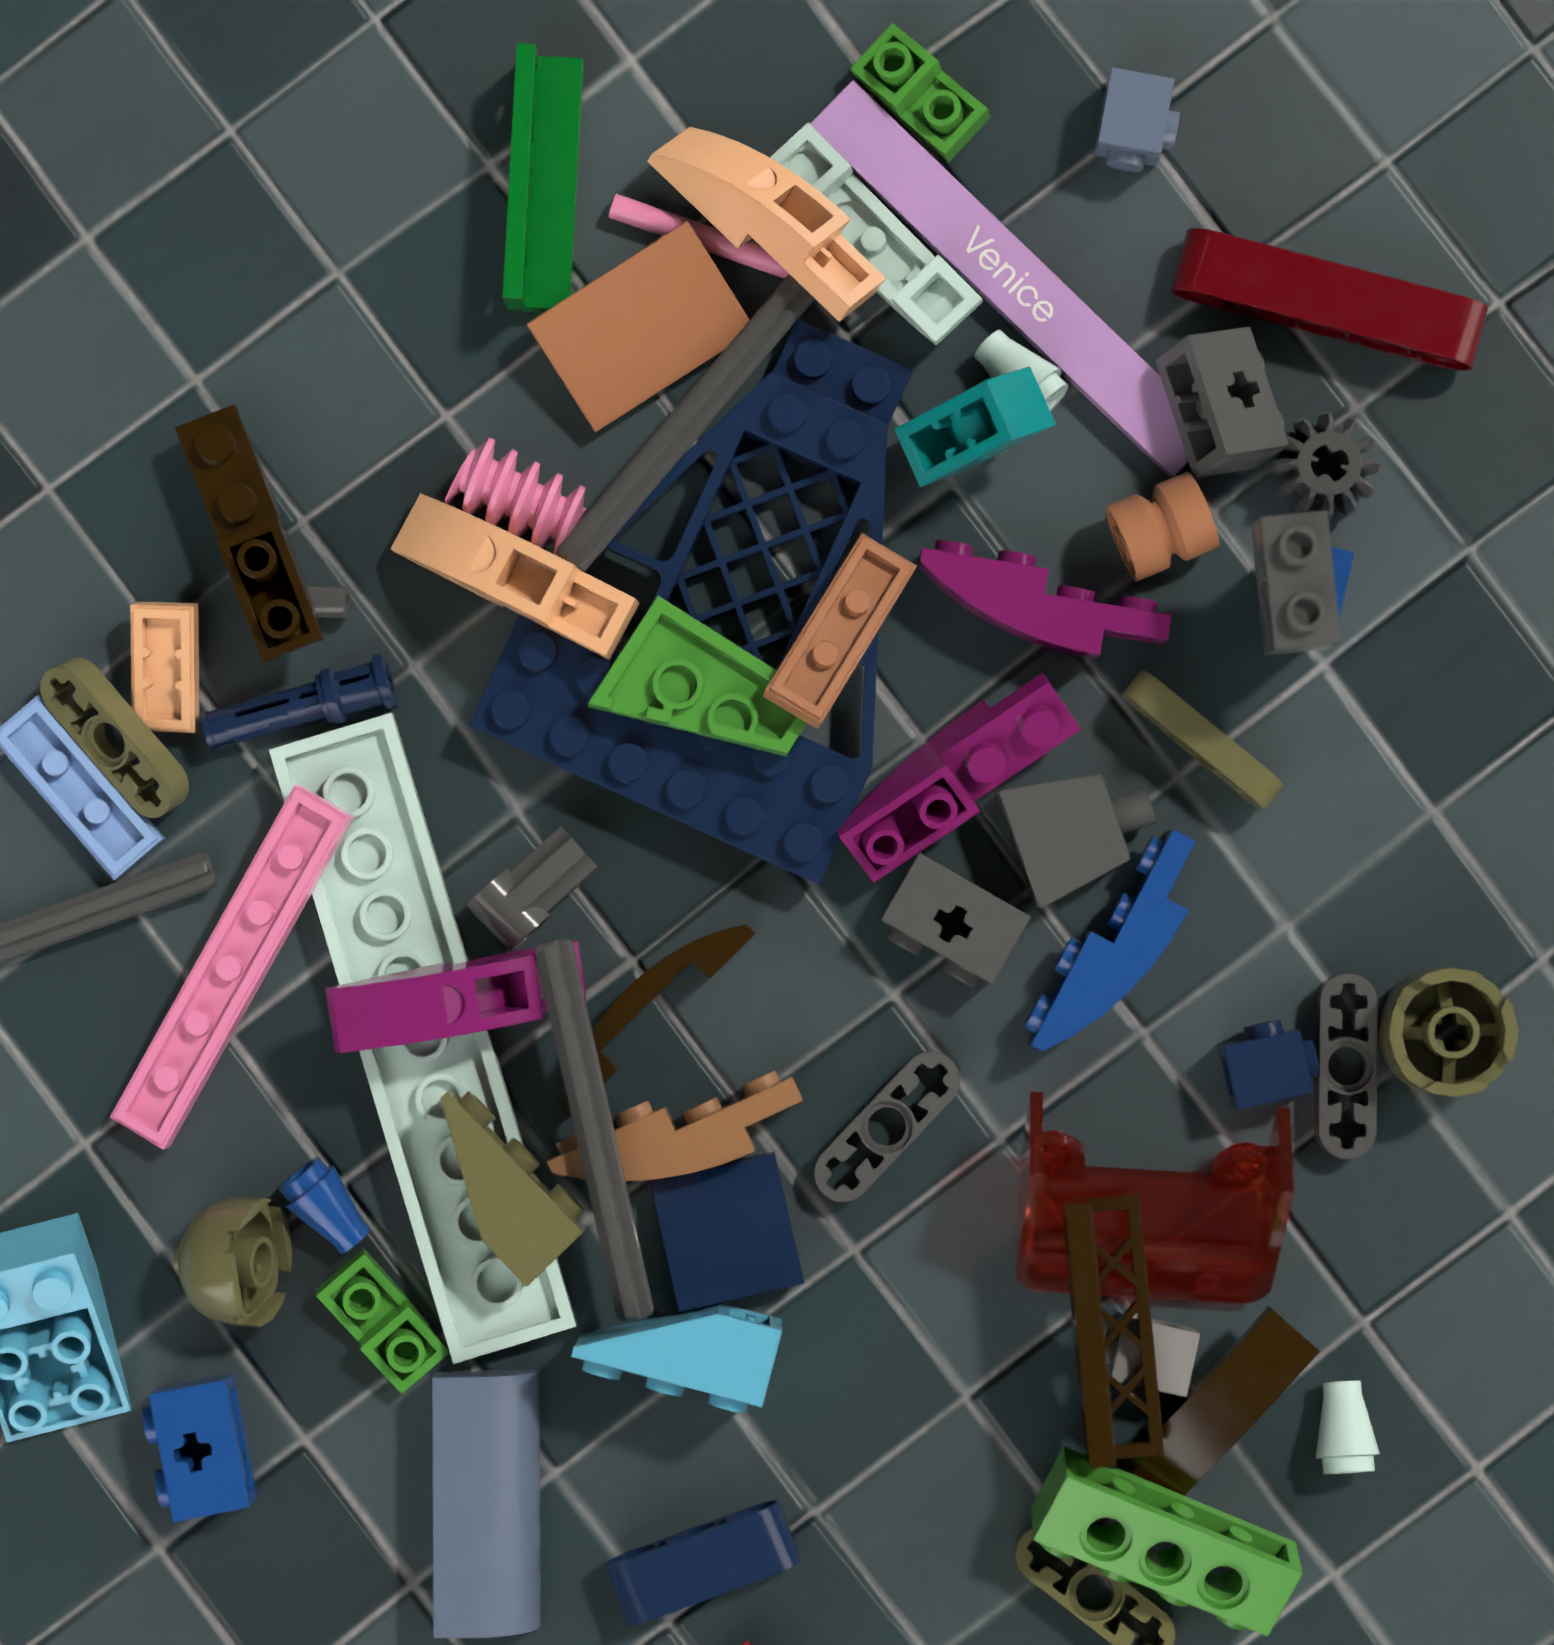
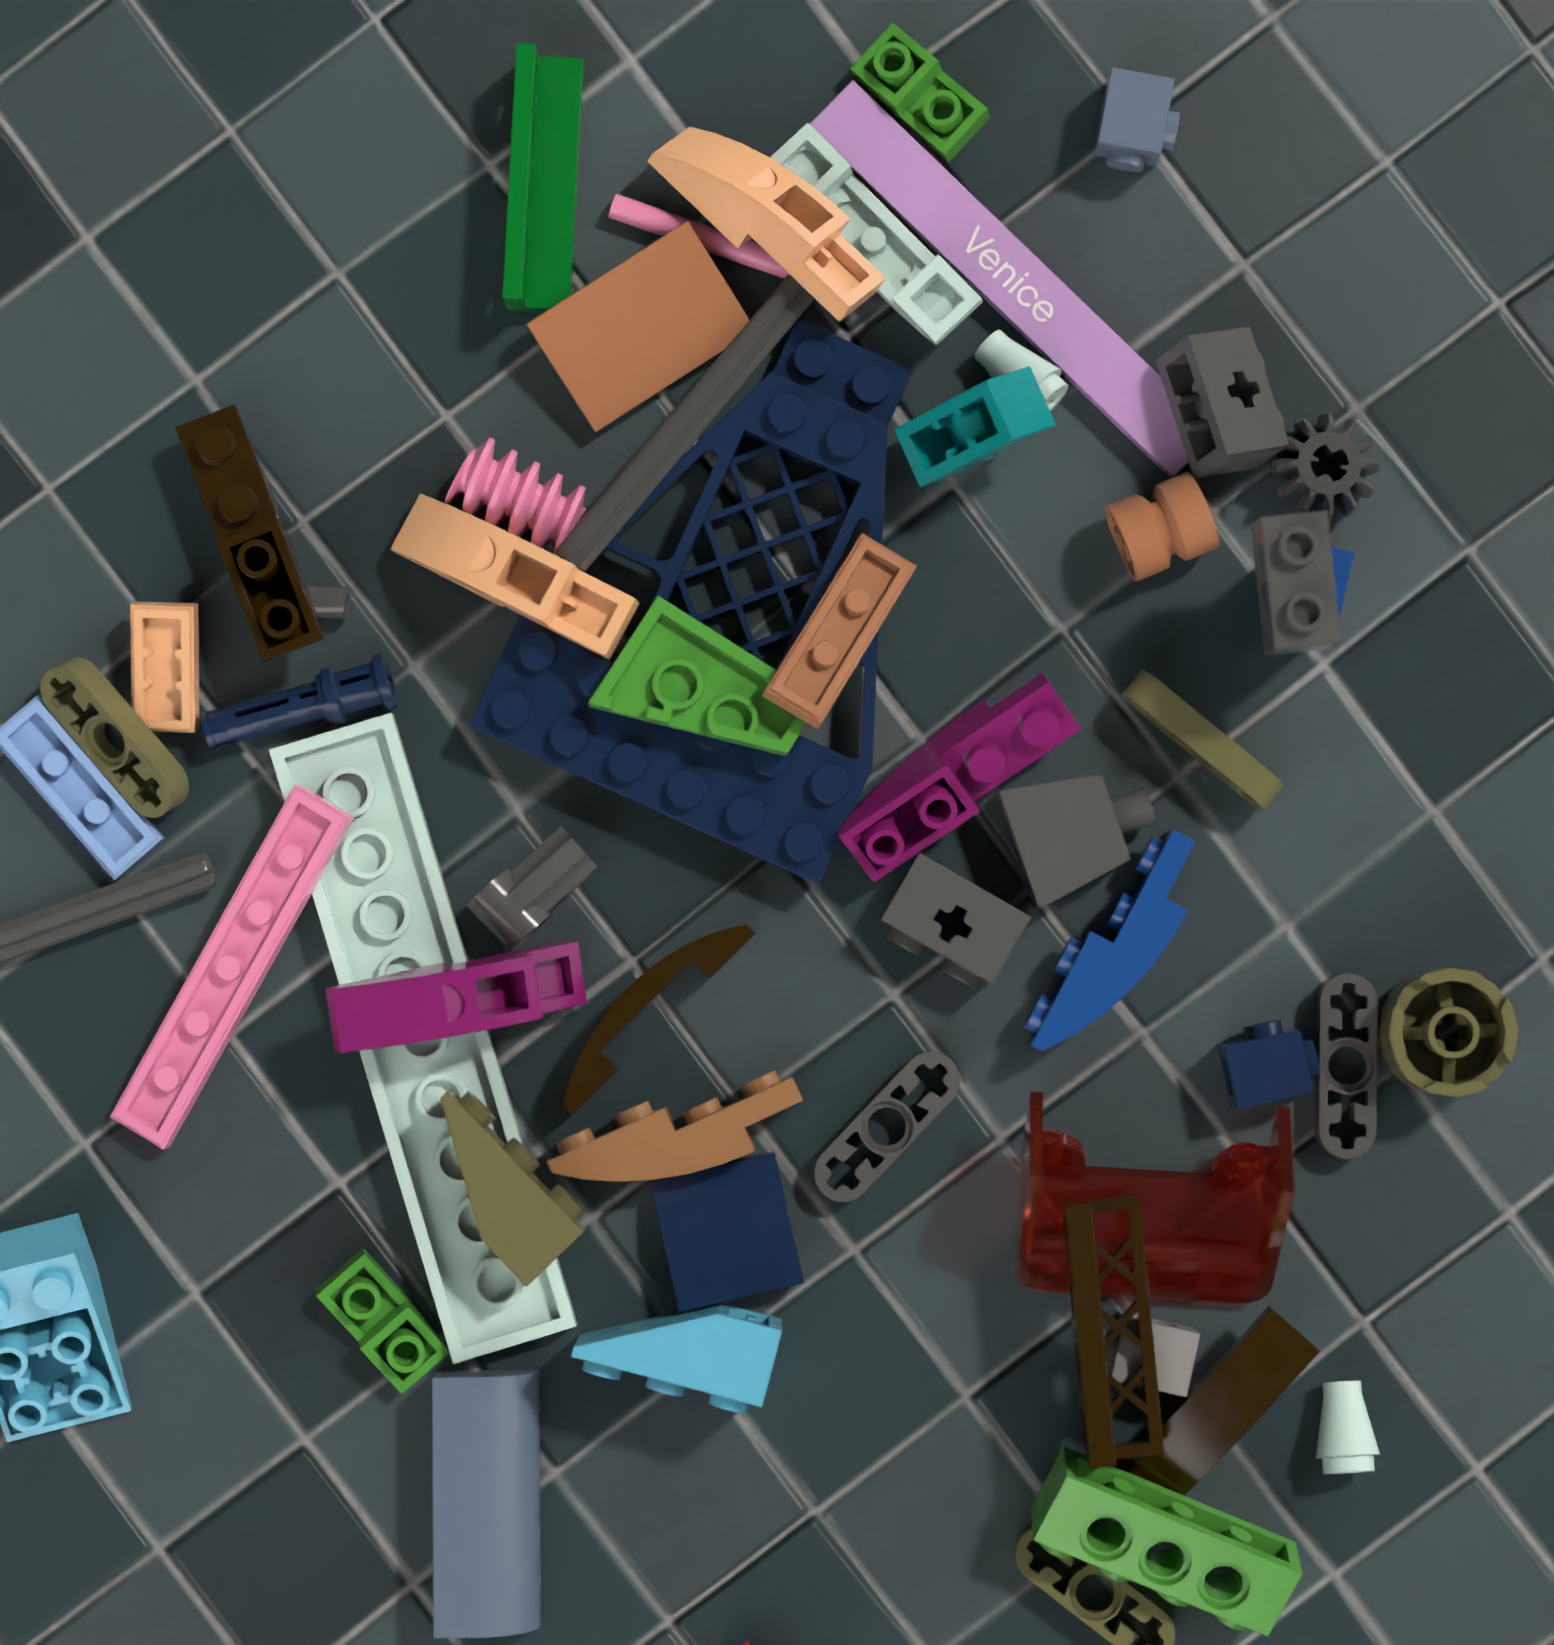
(226, 1474): blue brick -> none
(234, 1260): olive cylinder -> none
(324, 1204): blue cone -> none
(594, 1130): dark grey axle -> none
(702, 1562): dark blue beam -> none
(1014, 599): magenta slope -> none
(1329, 299): dark red beam -> none

